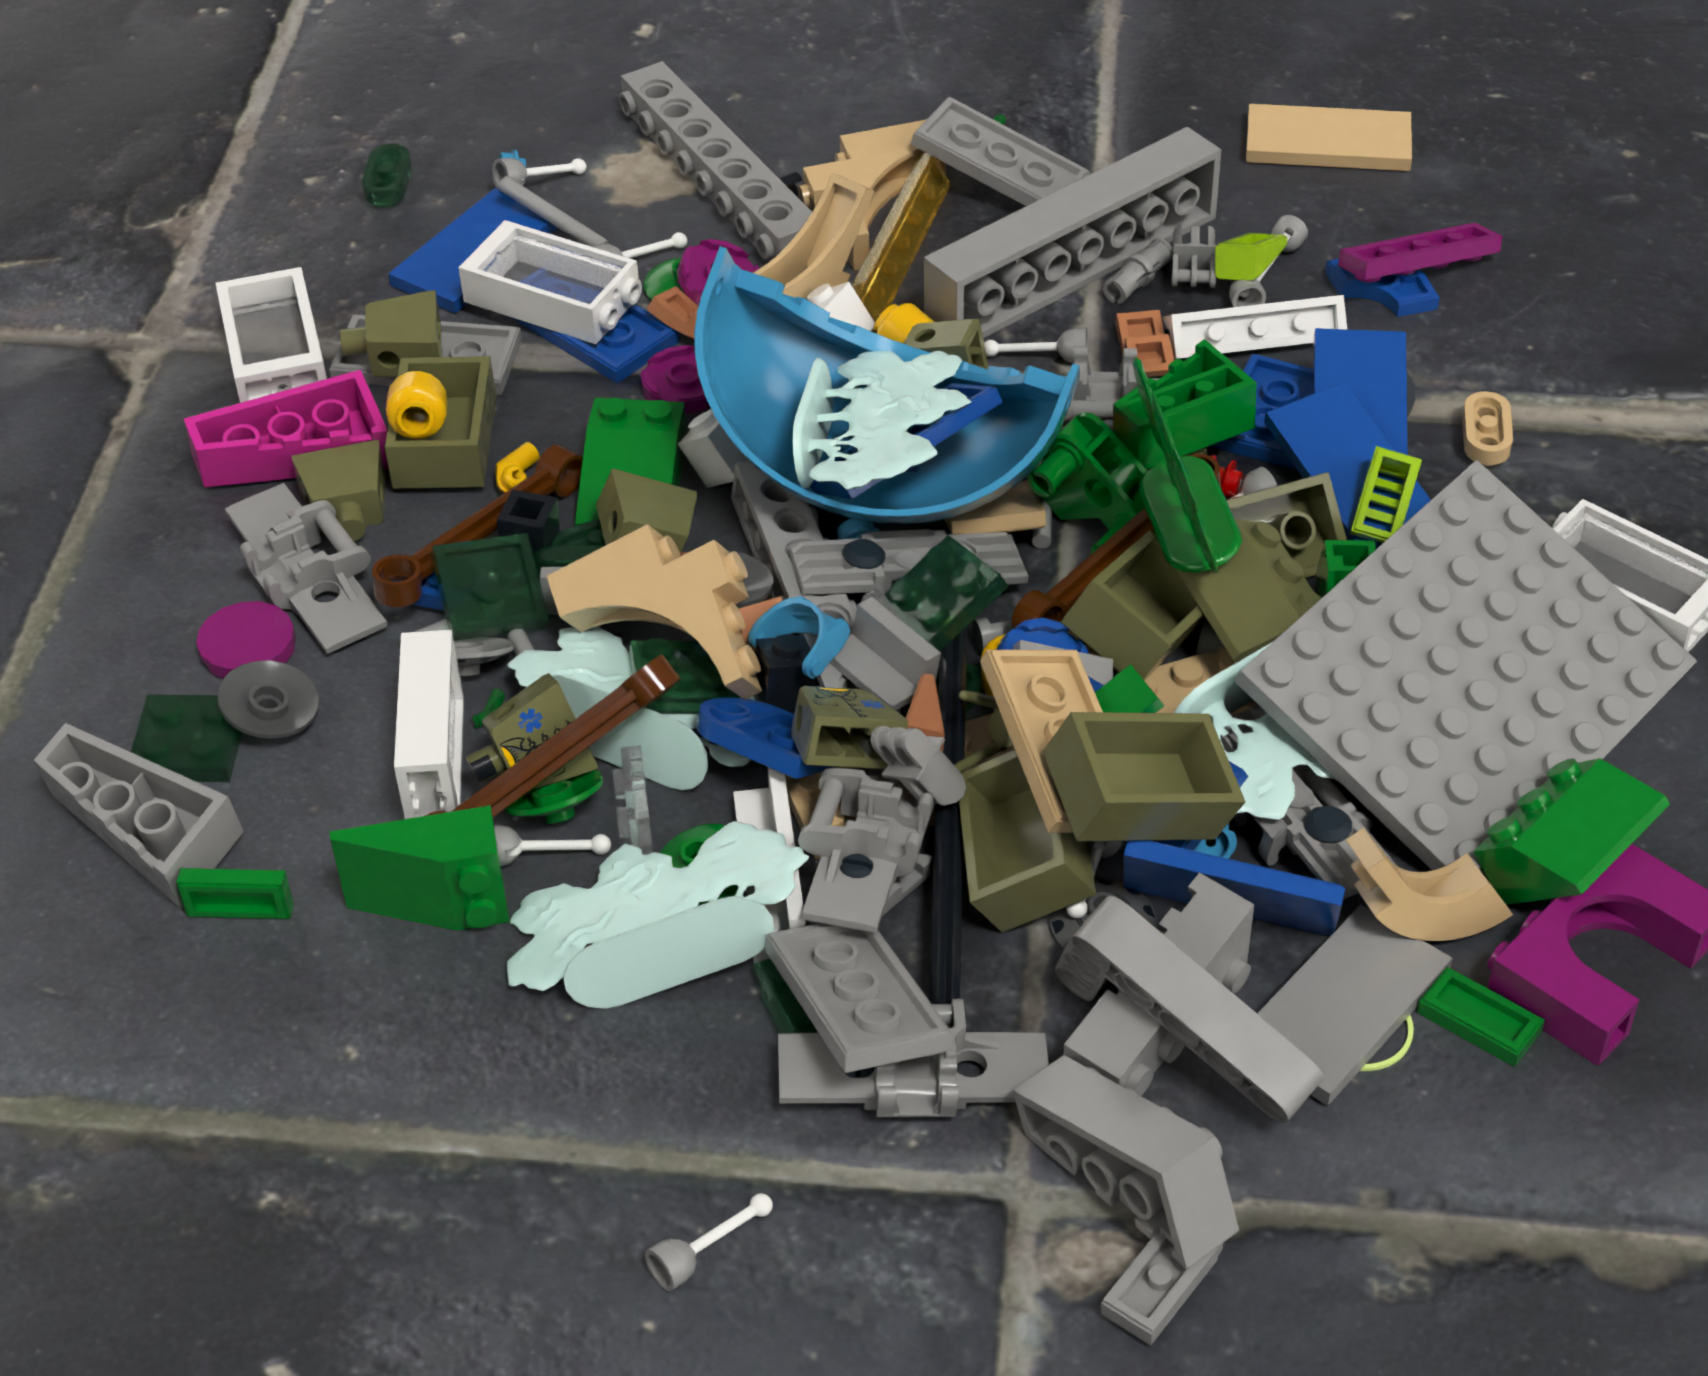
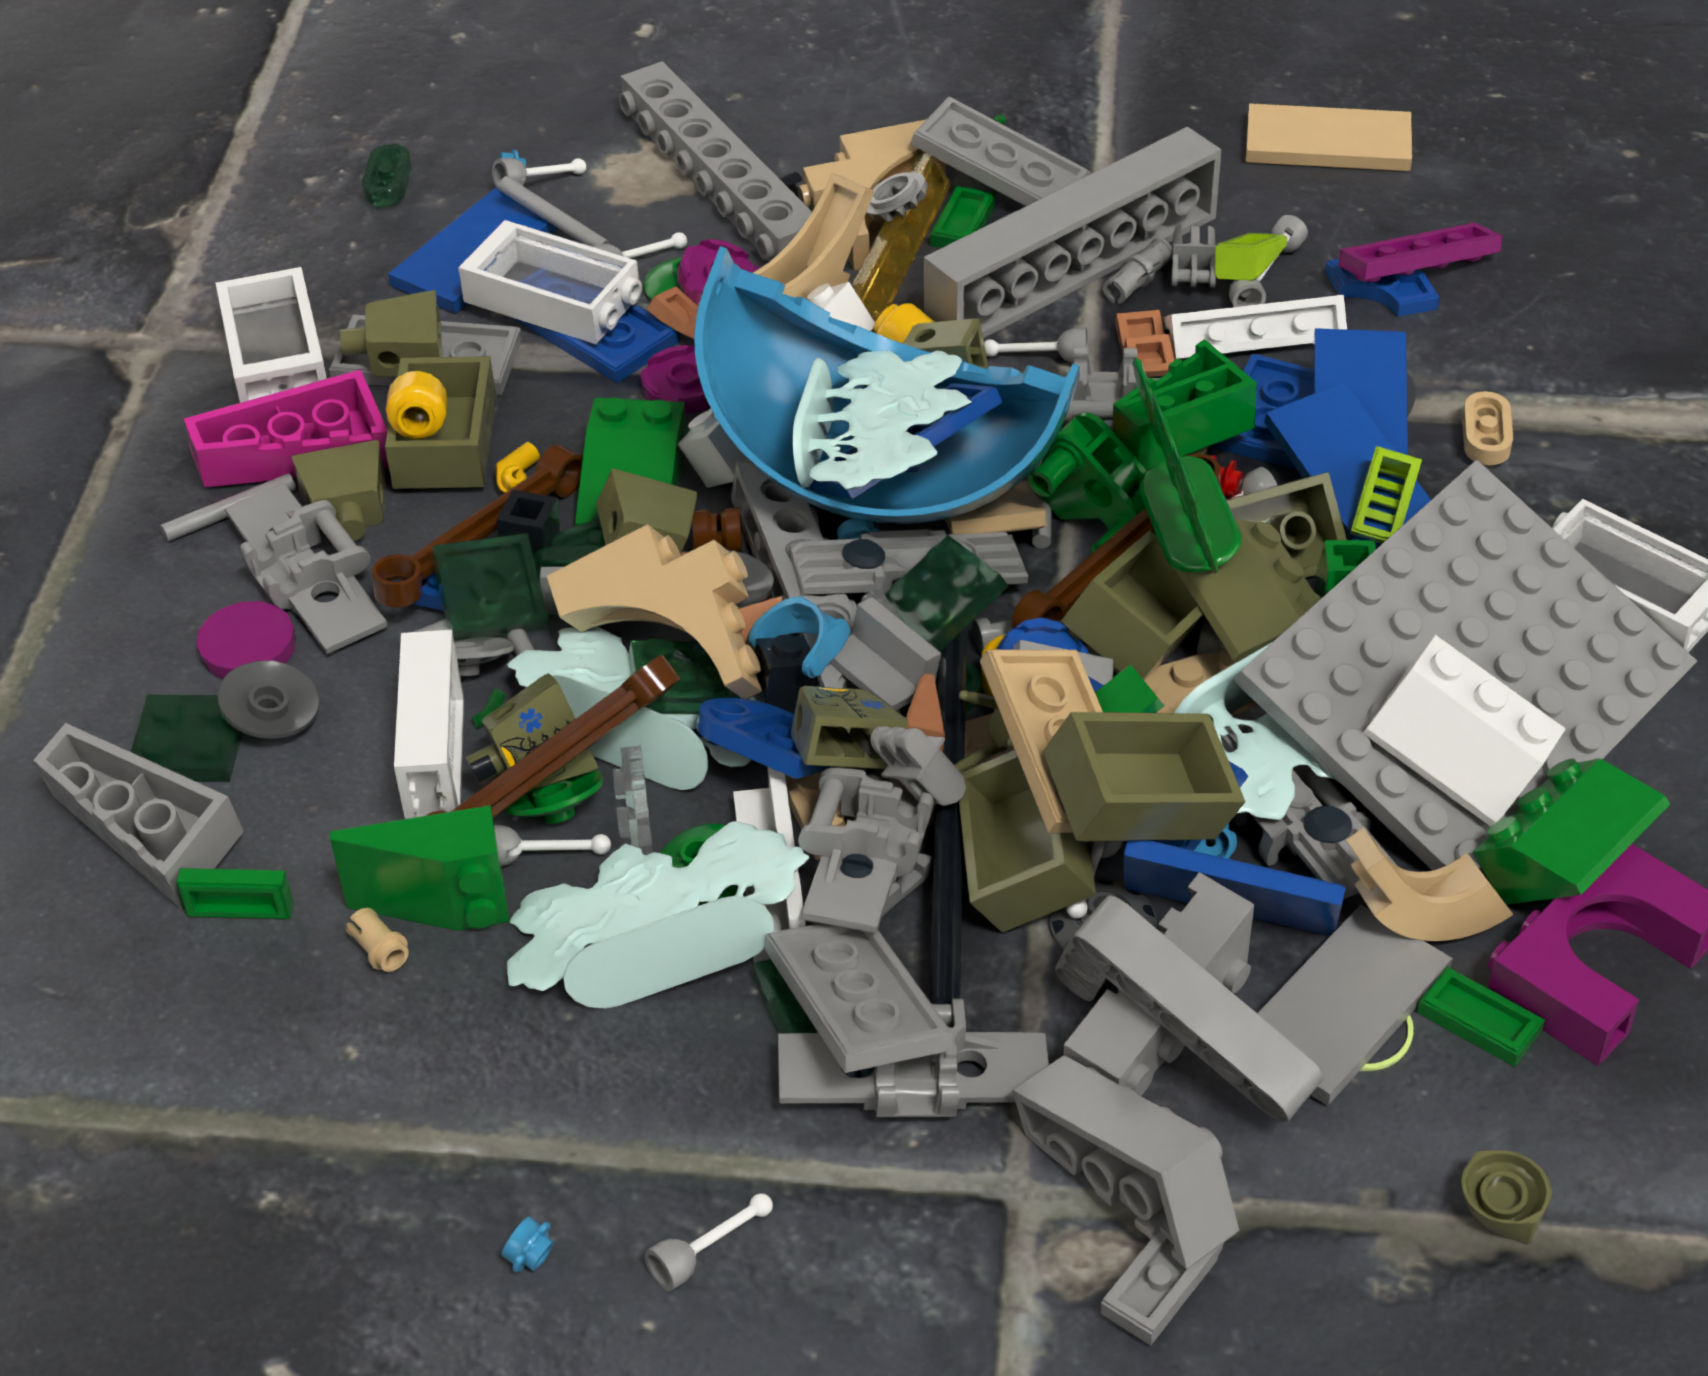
(216, 511): none -> light grey bar
(385, 948): none -> tan pin
(528, 1245): none -> dark azure plate
(707, 526): none -> reddish brown wheel
(897, 196): none -> light grey gear
(963, 214): none -> green tile
(1464, 731): none -> white slope
(1506, 1193): none -> olive hat

